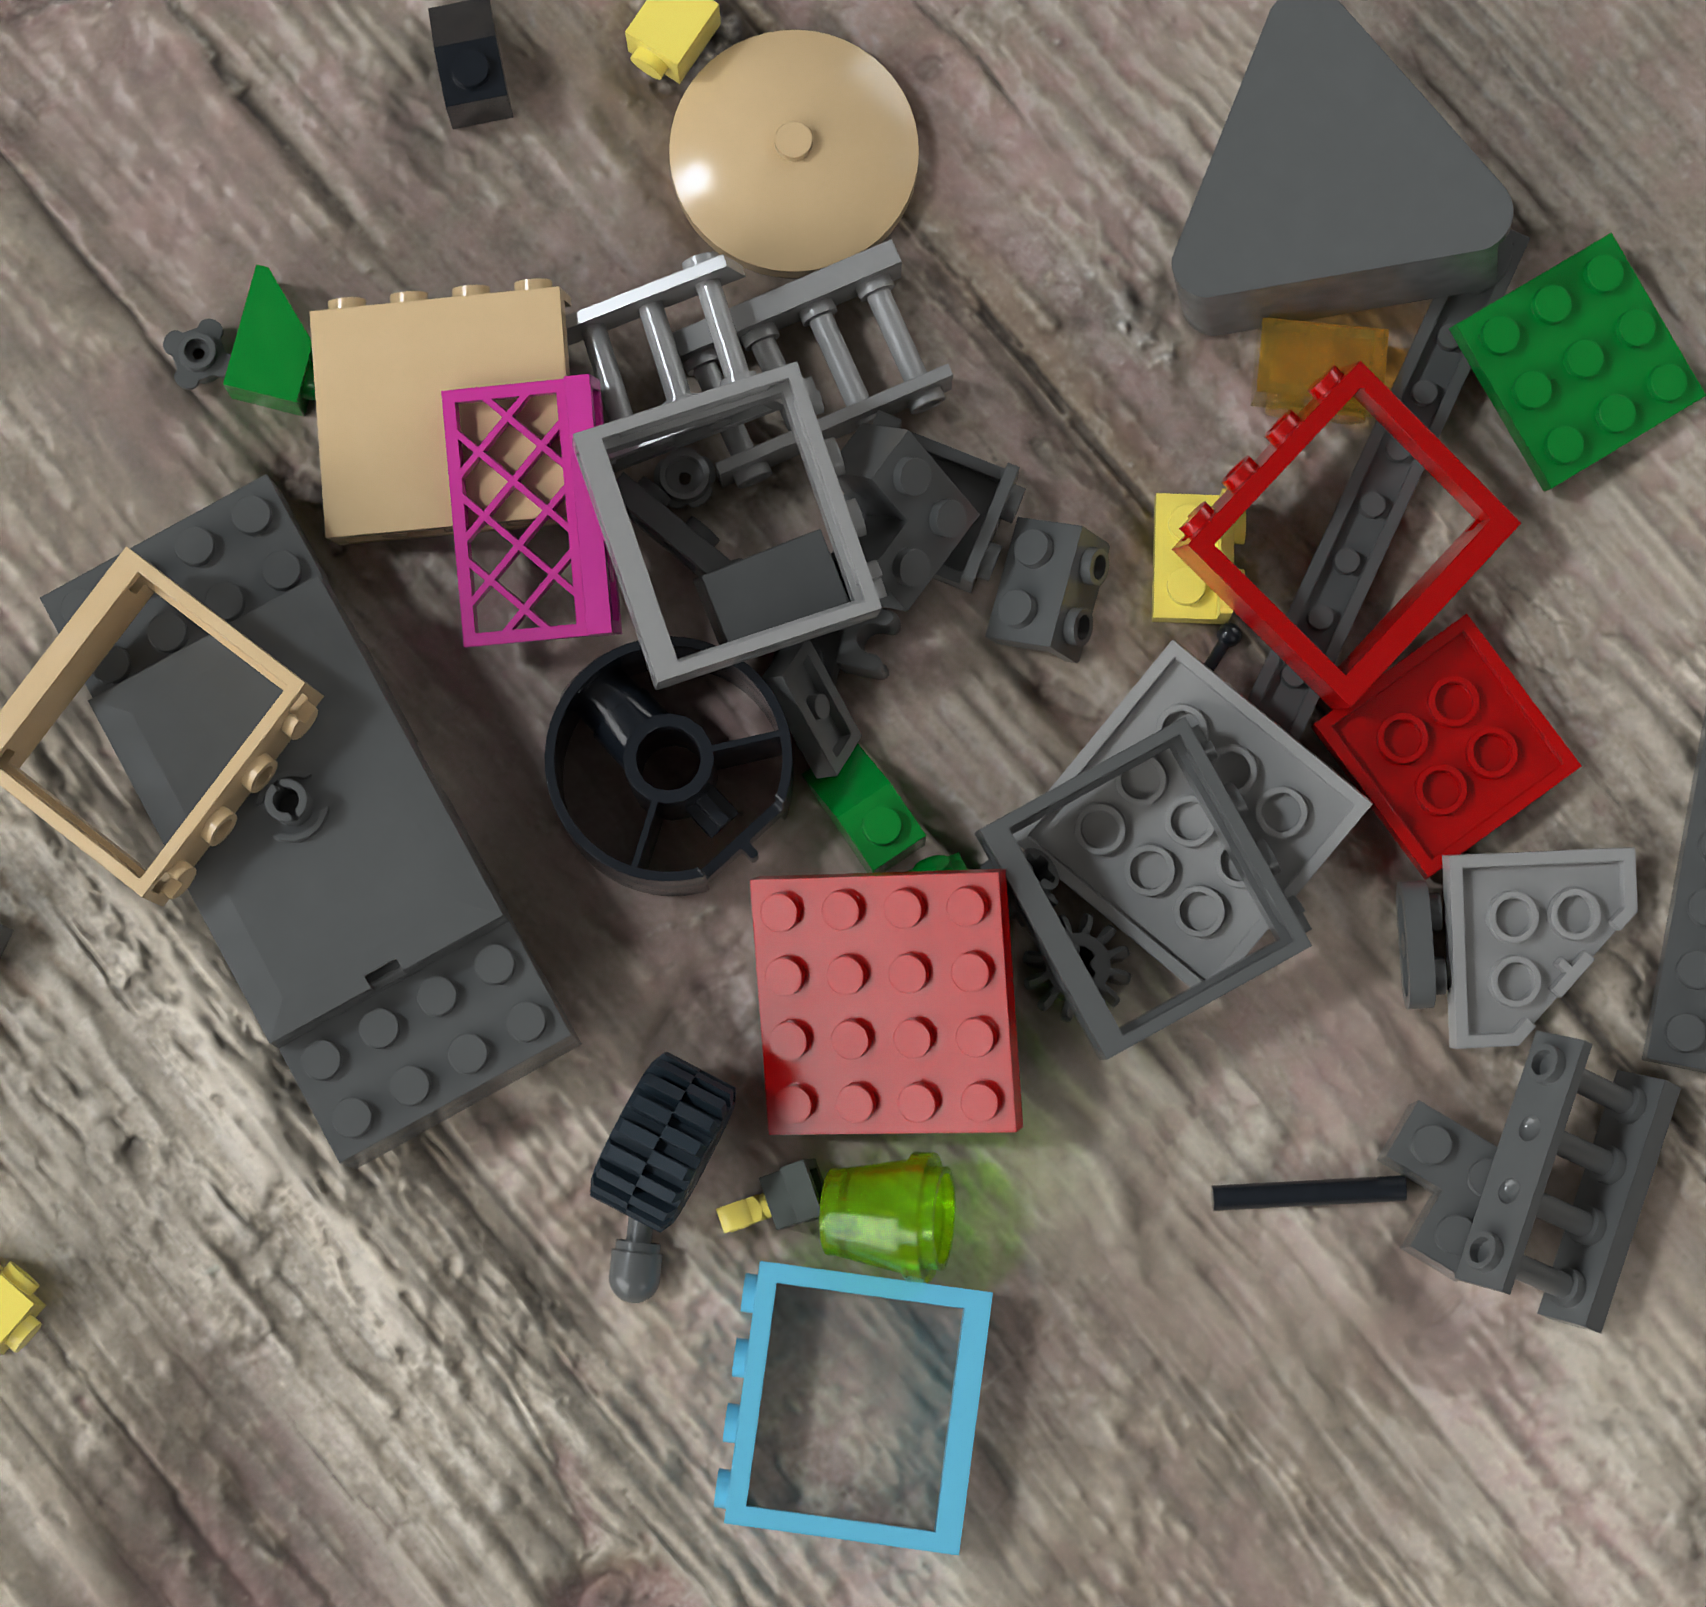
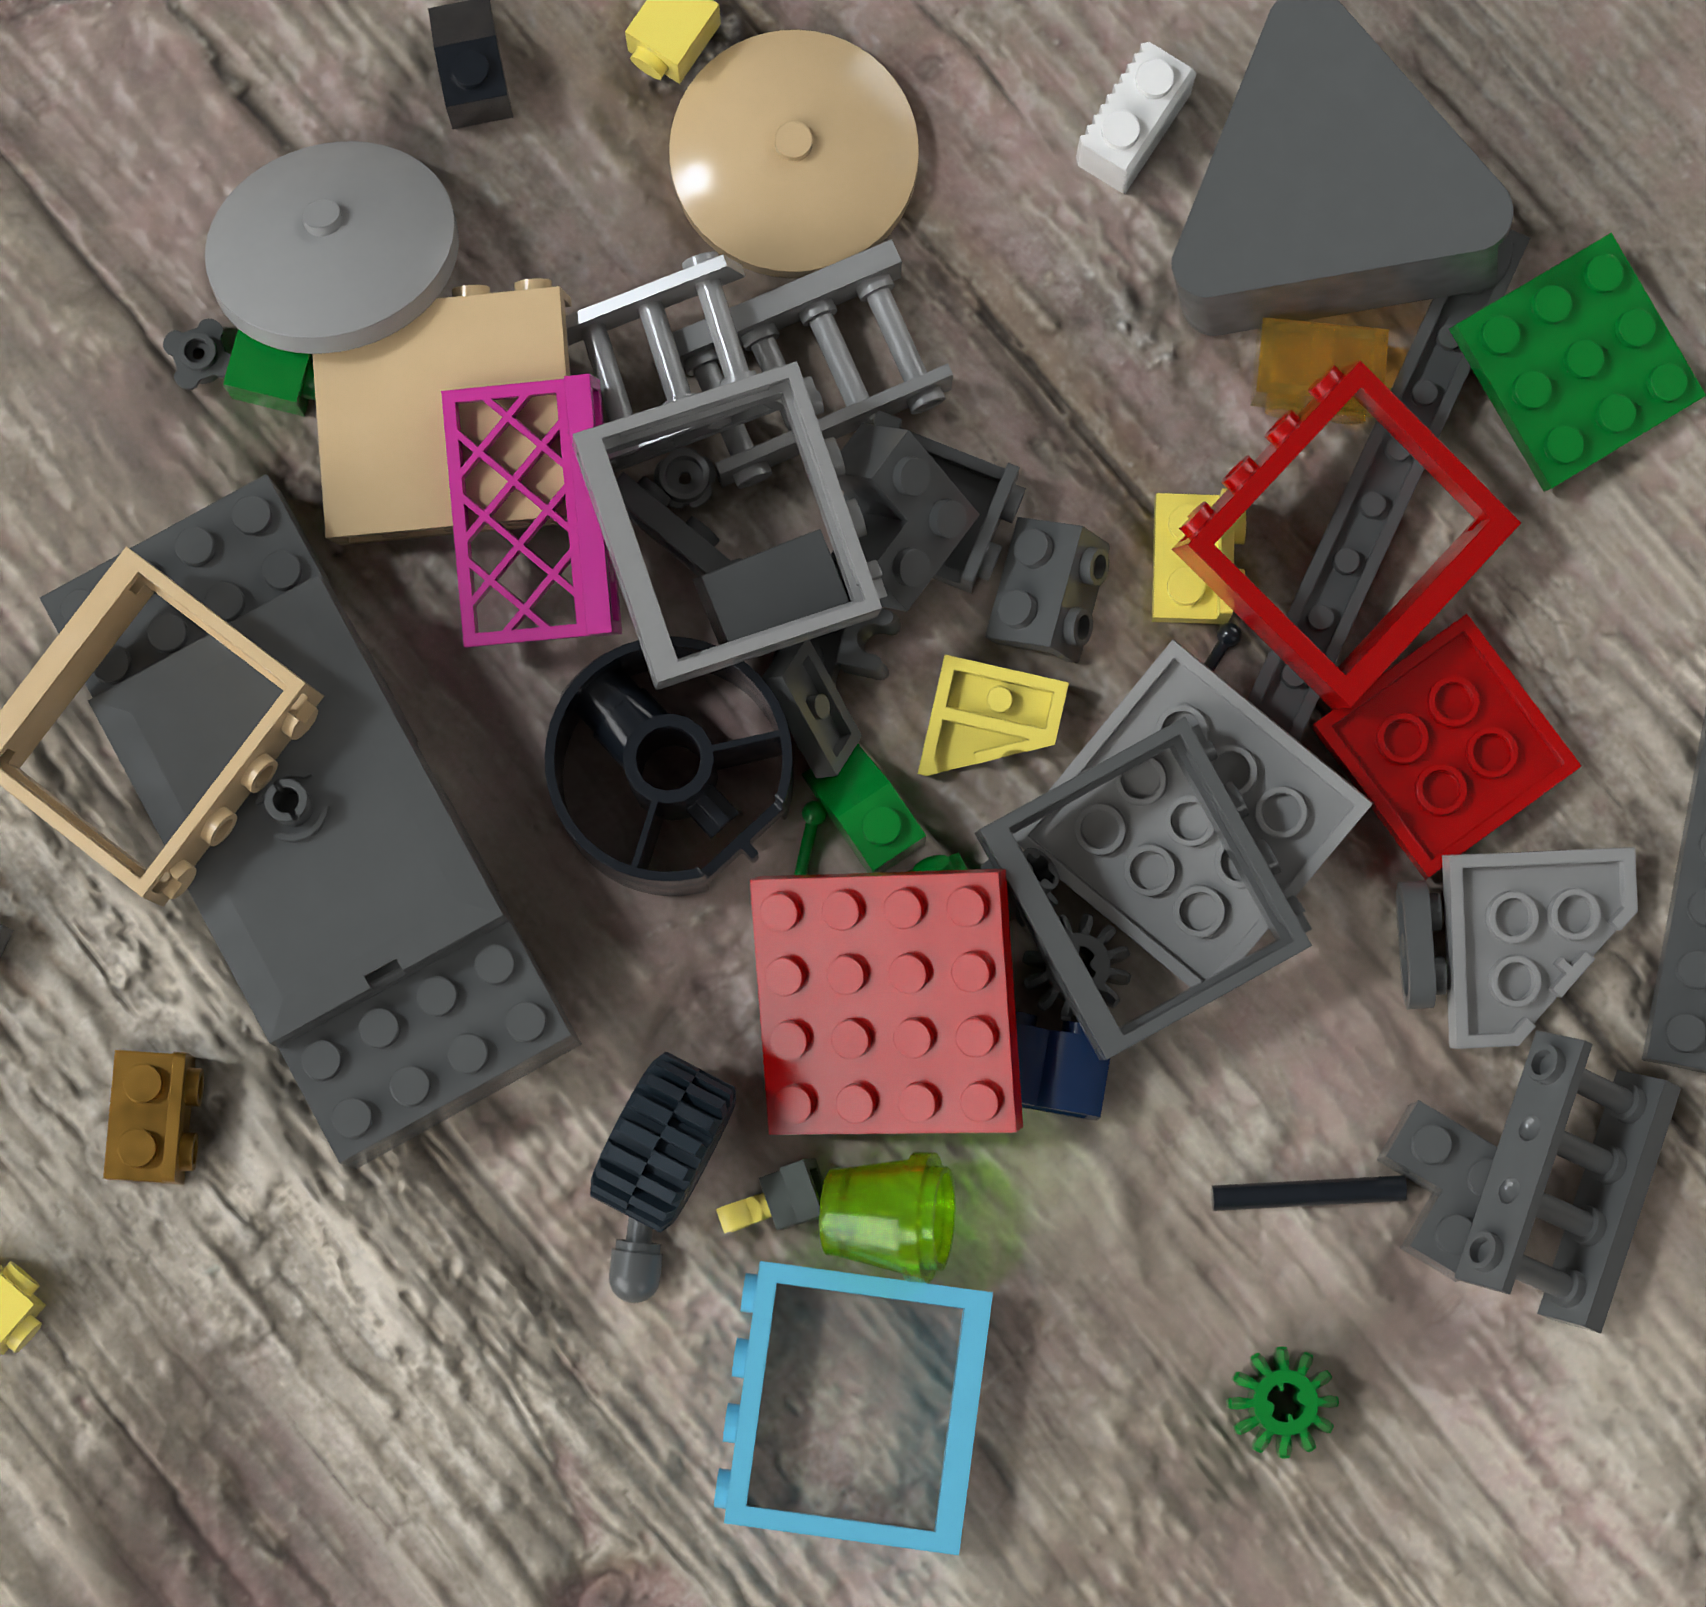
(152, 1117): none -> pearl gold bracket
(332, 247): none -> light grey dish
(813, 814): none -> green hinge
(989, 715): none -> light yellow wing
(1059, 1070): none -> dark blue brick
(1135, 117): none -> white brick
(1303, 1394): none -> green gear

